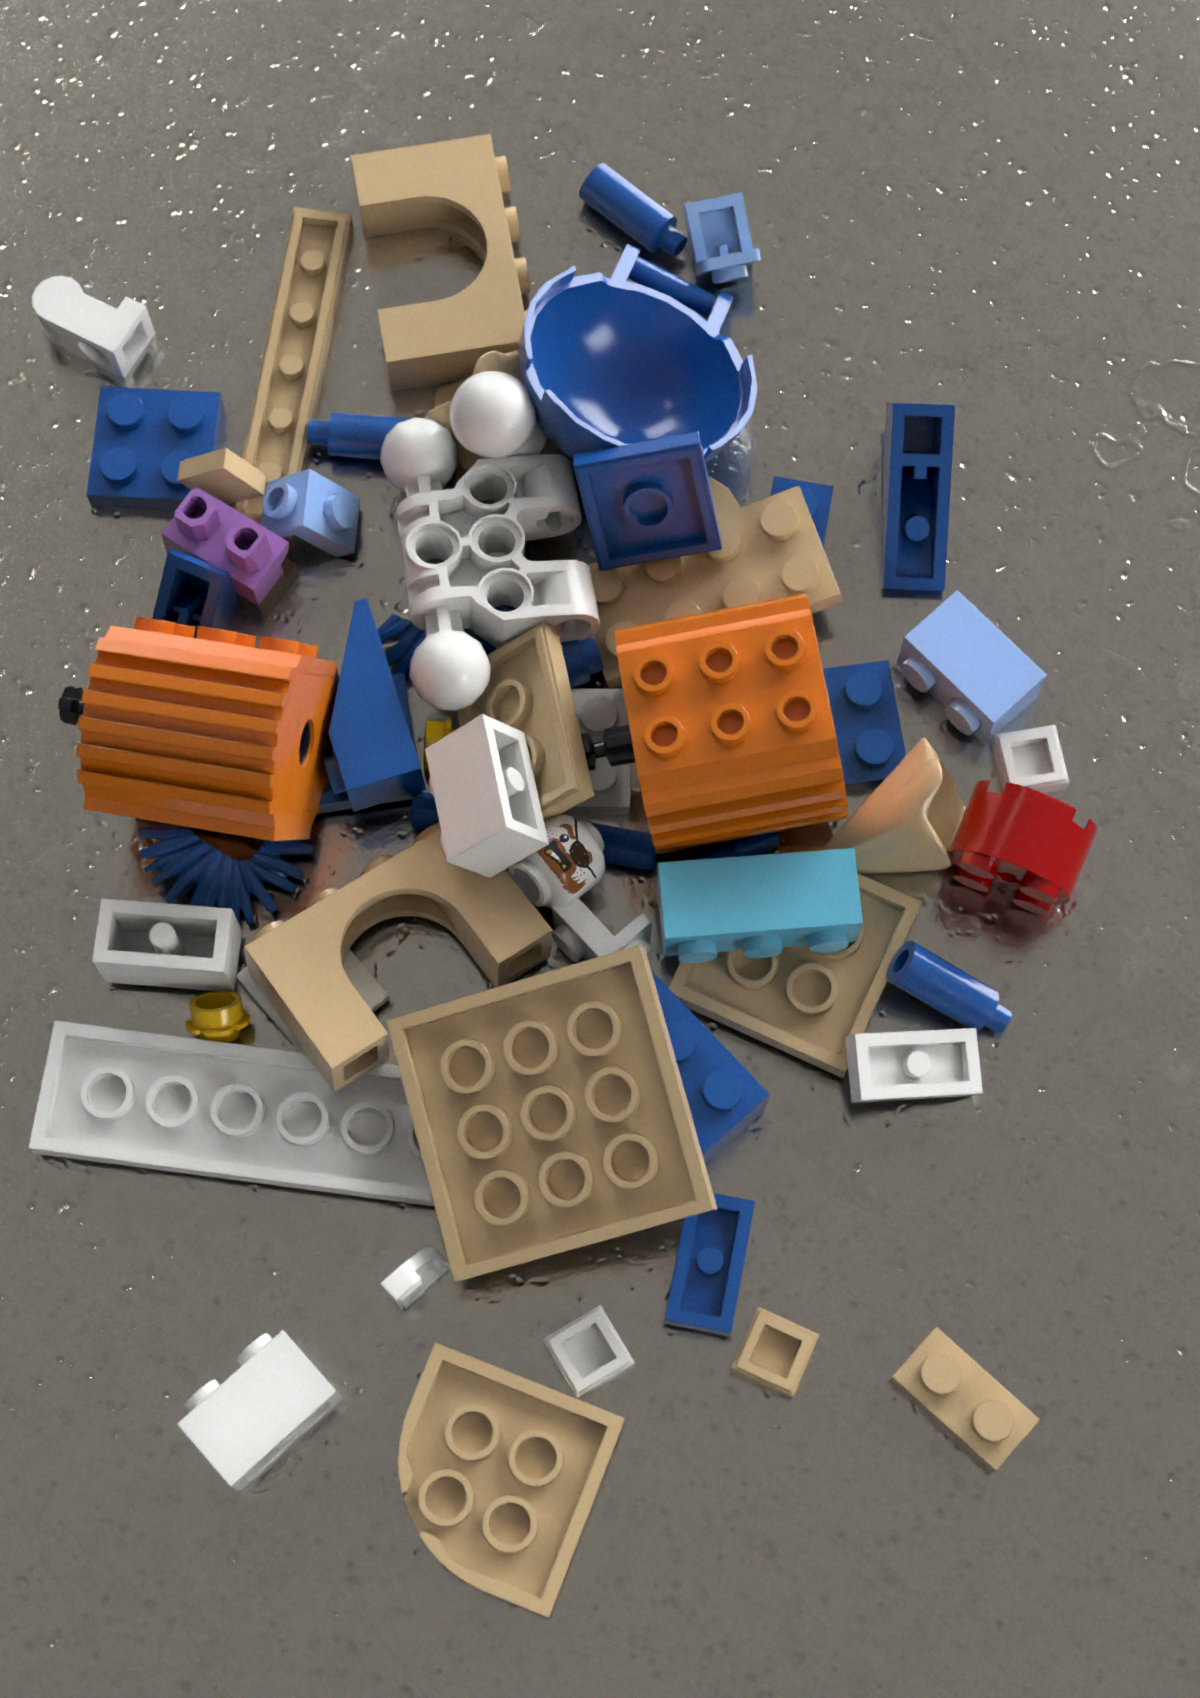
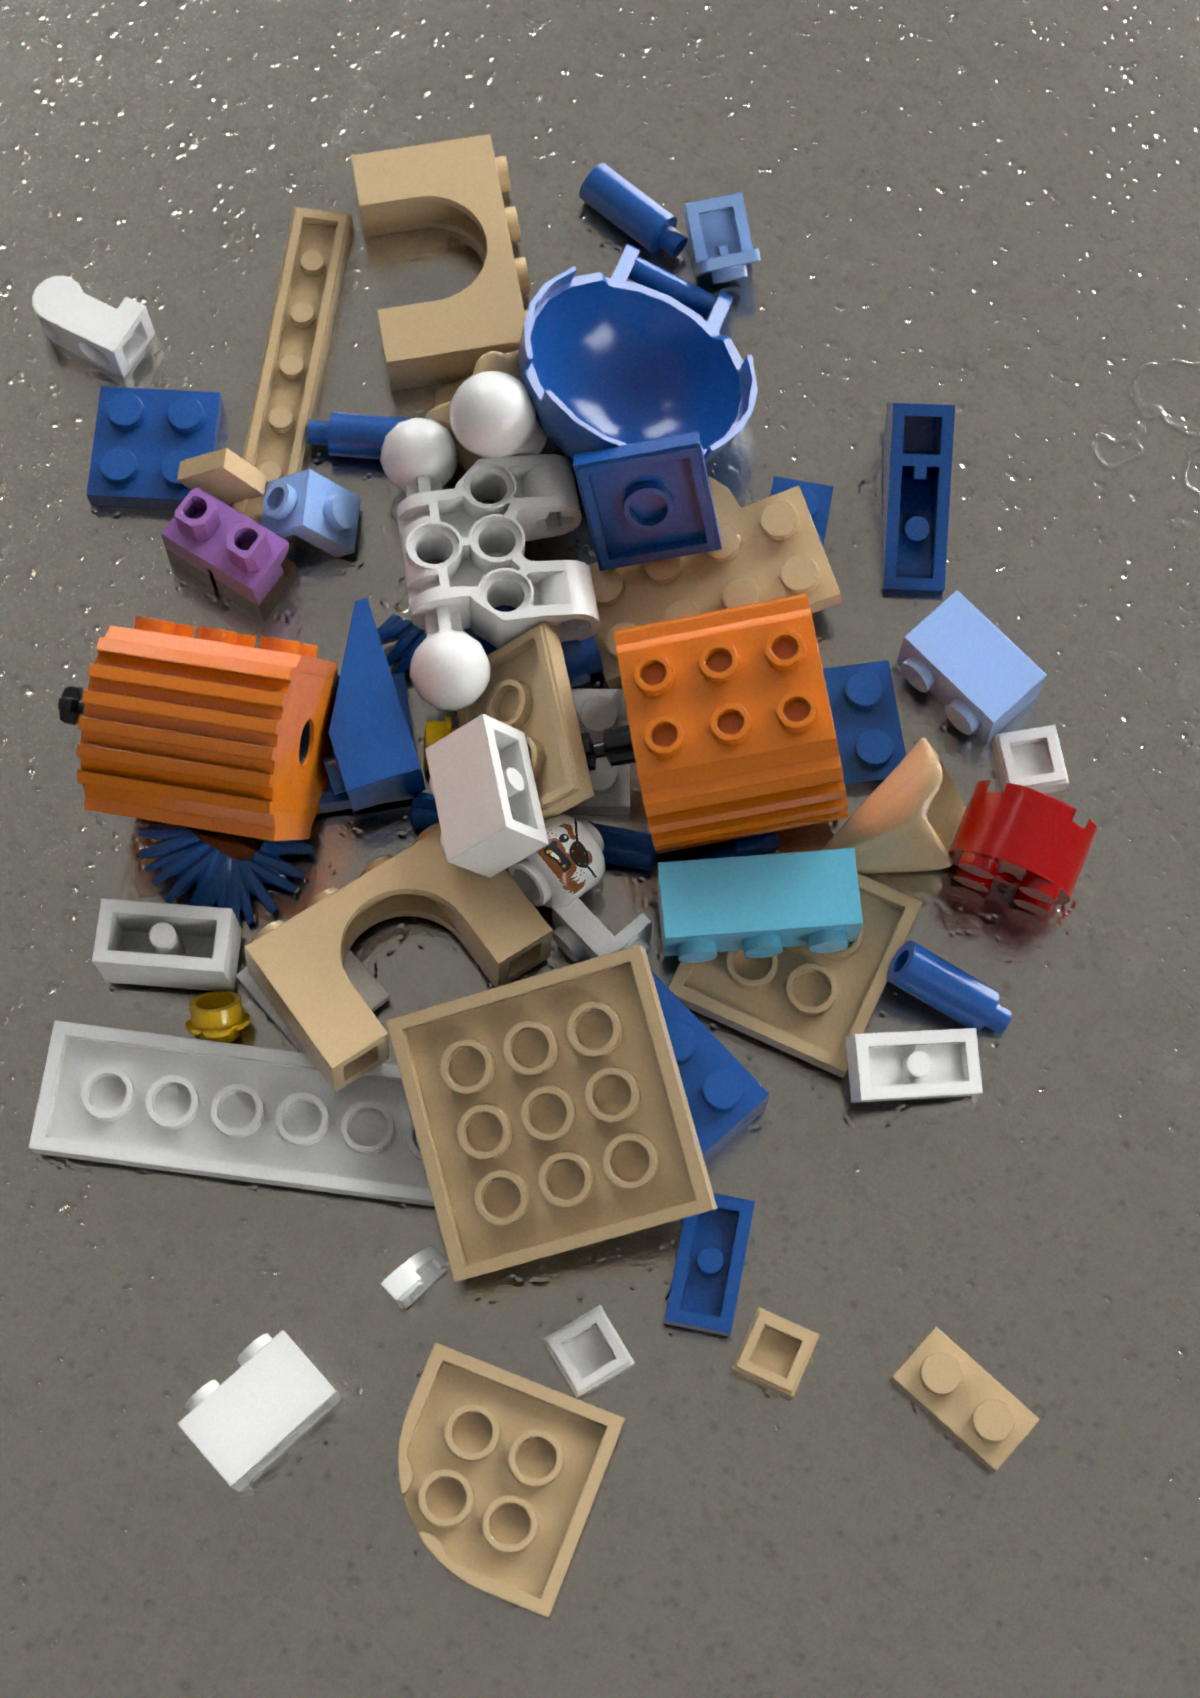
(195, 593): blue slope -> none

